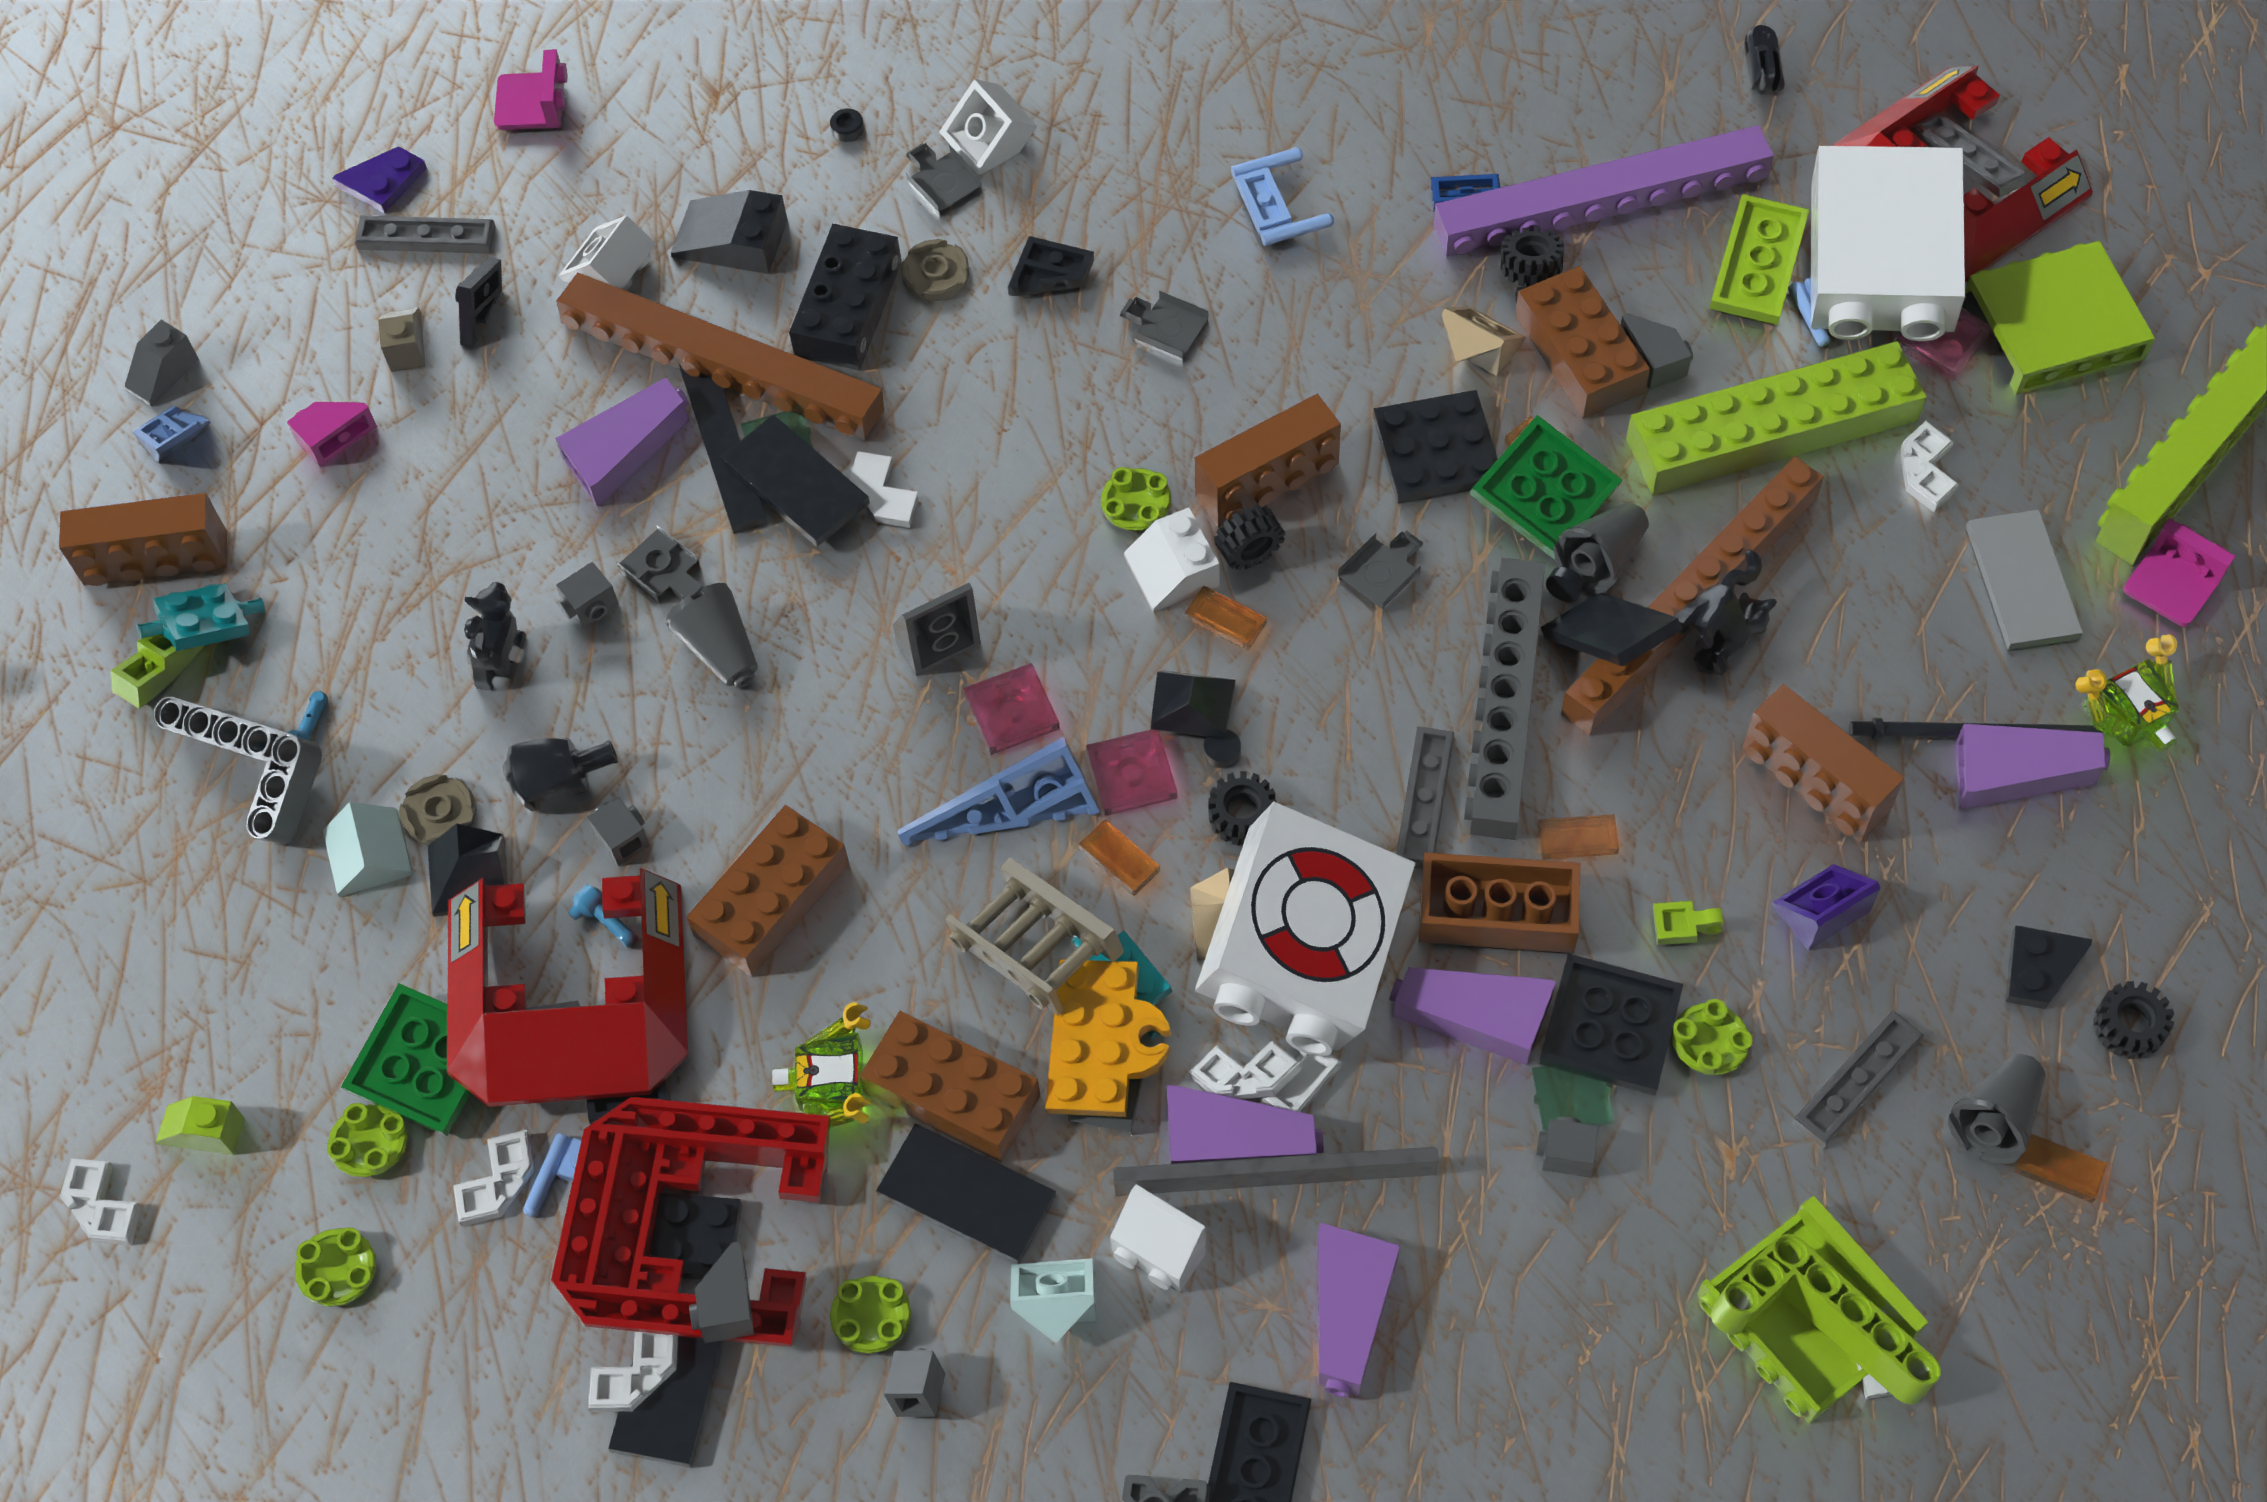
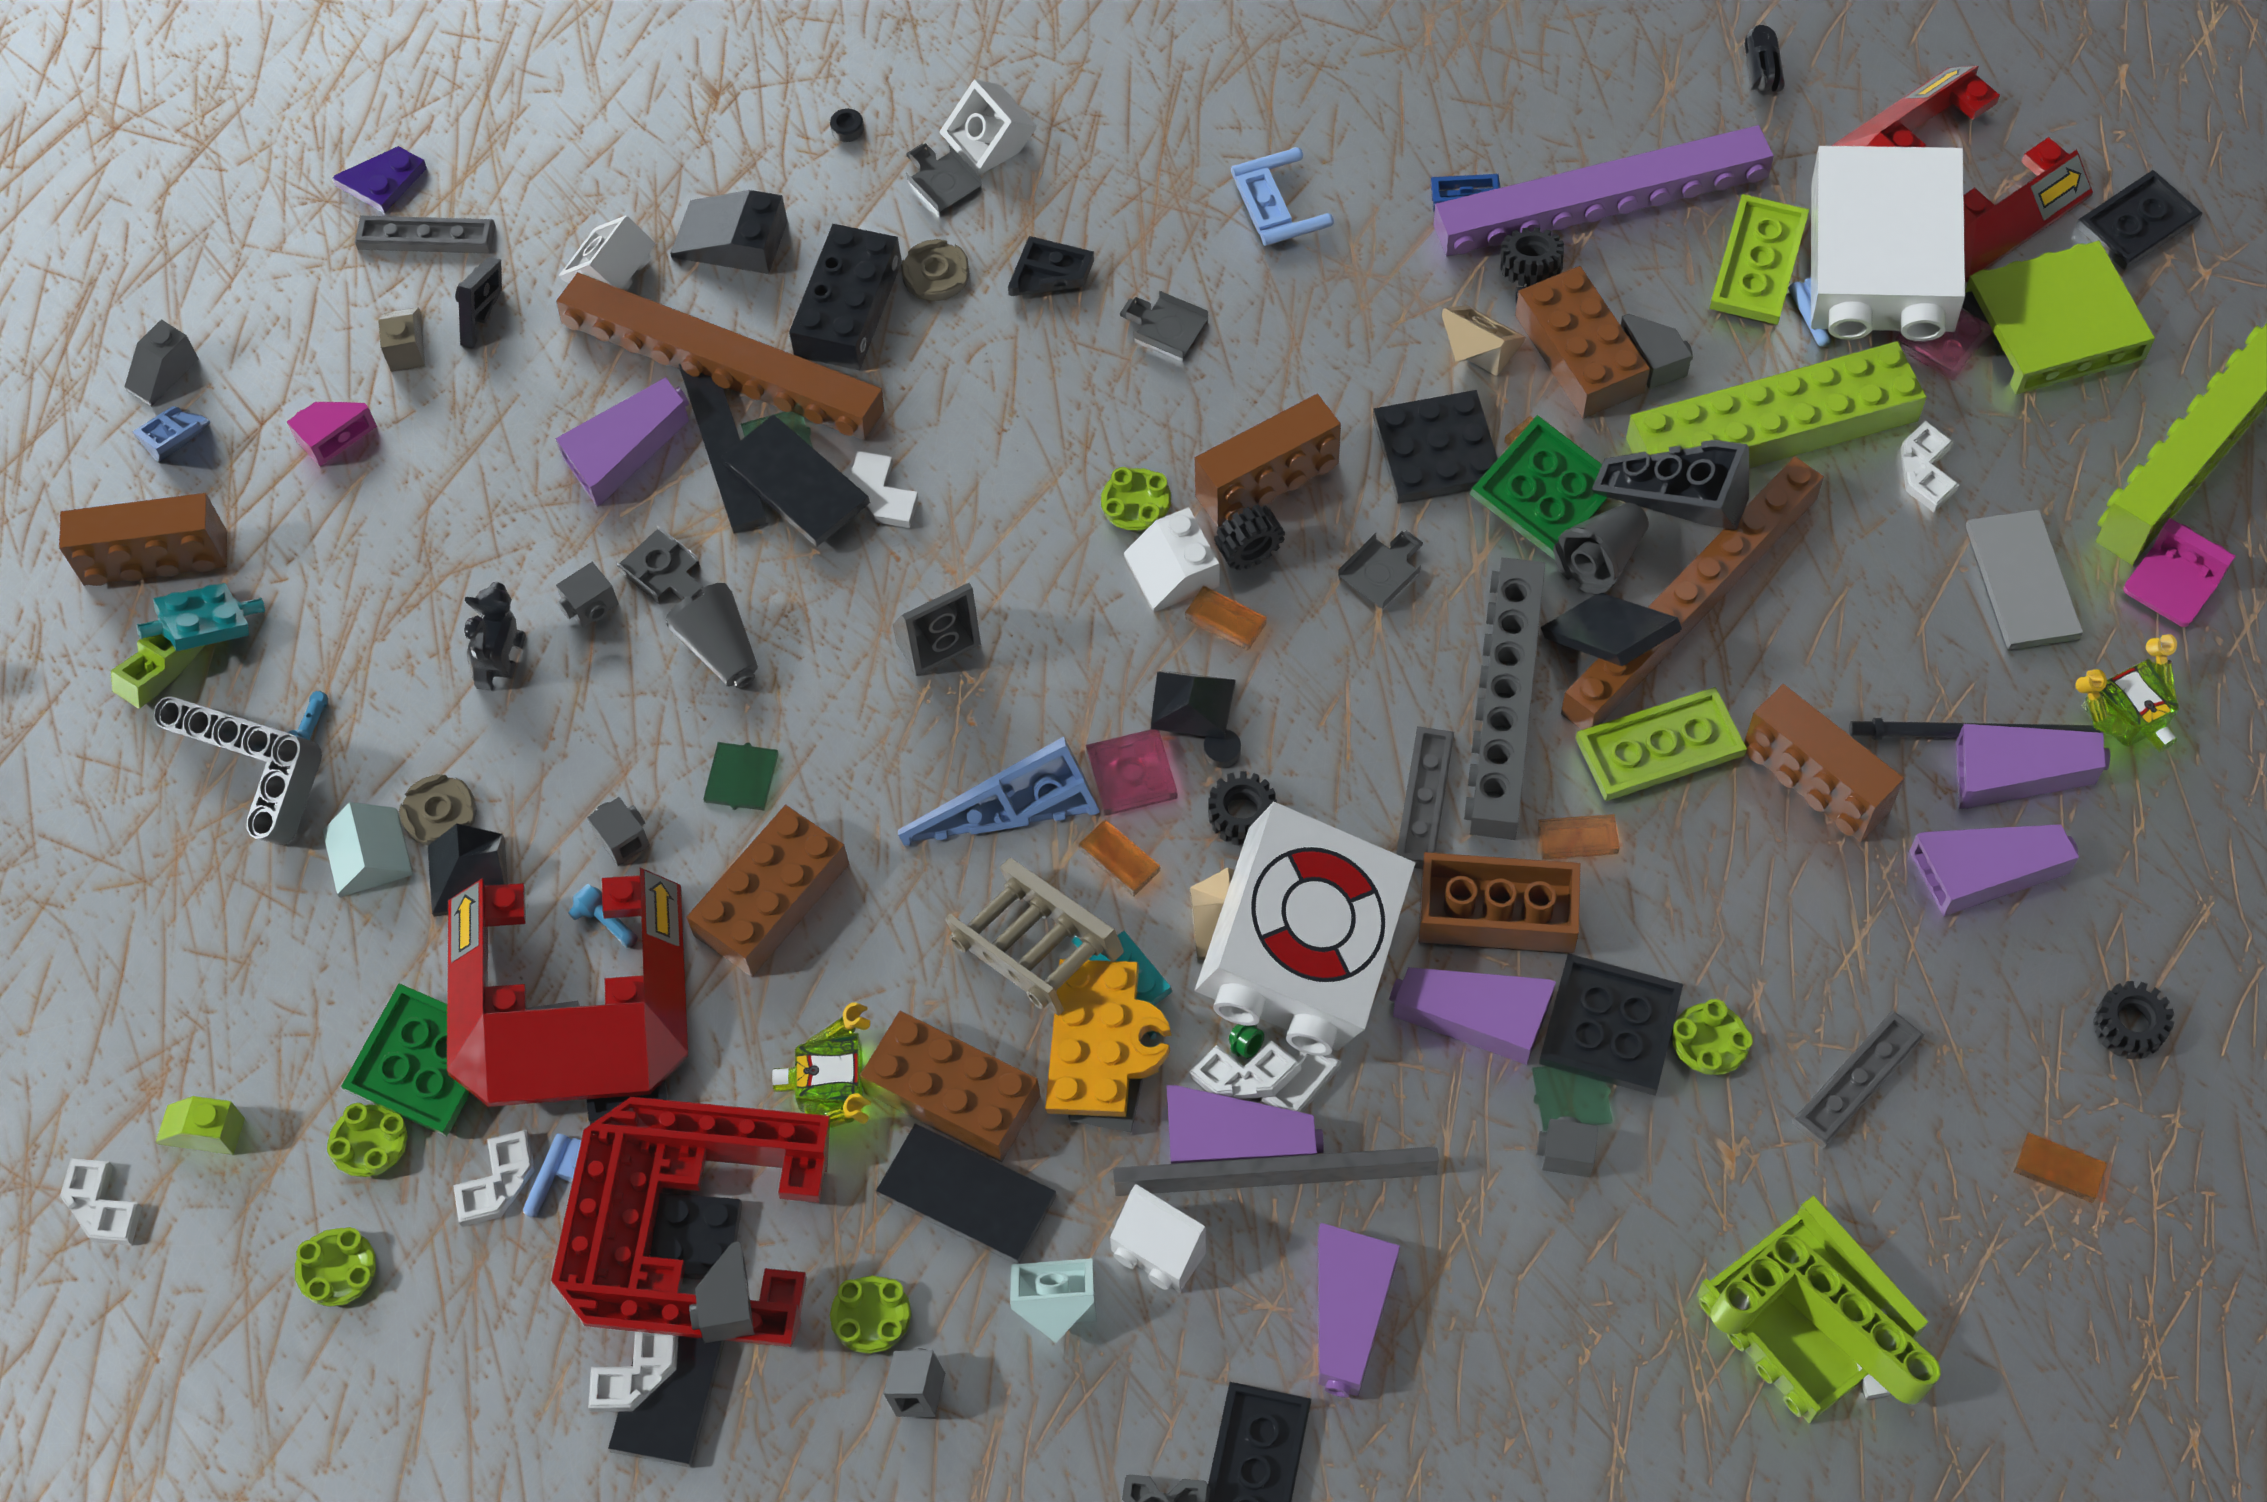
(532, 98): dark pink bracket -> none
(552, 765): black piece -> none
(740, 776): none -> clear green piece
(1011, 708): clear pink plate -> none
(1246, 1040): none -> green plate
(1565, 584): black tile -> none
(1660, 743): none -> lime plate
(1680, 923): lime plate -> none
(1692, 483): none -> black wedge
(1725, 620): black animal -> none
(1827, 904): dark purple slope -> none
(1979, 160): flat silver tile -> none
(1990, 863): none -> medium lavender slope
(2000, 1110): dark grey cone -> none
(2041, 964): black wing -> none
(2139, 219): none -> black tile

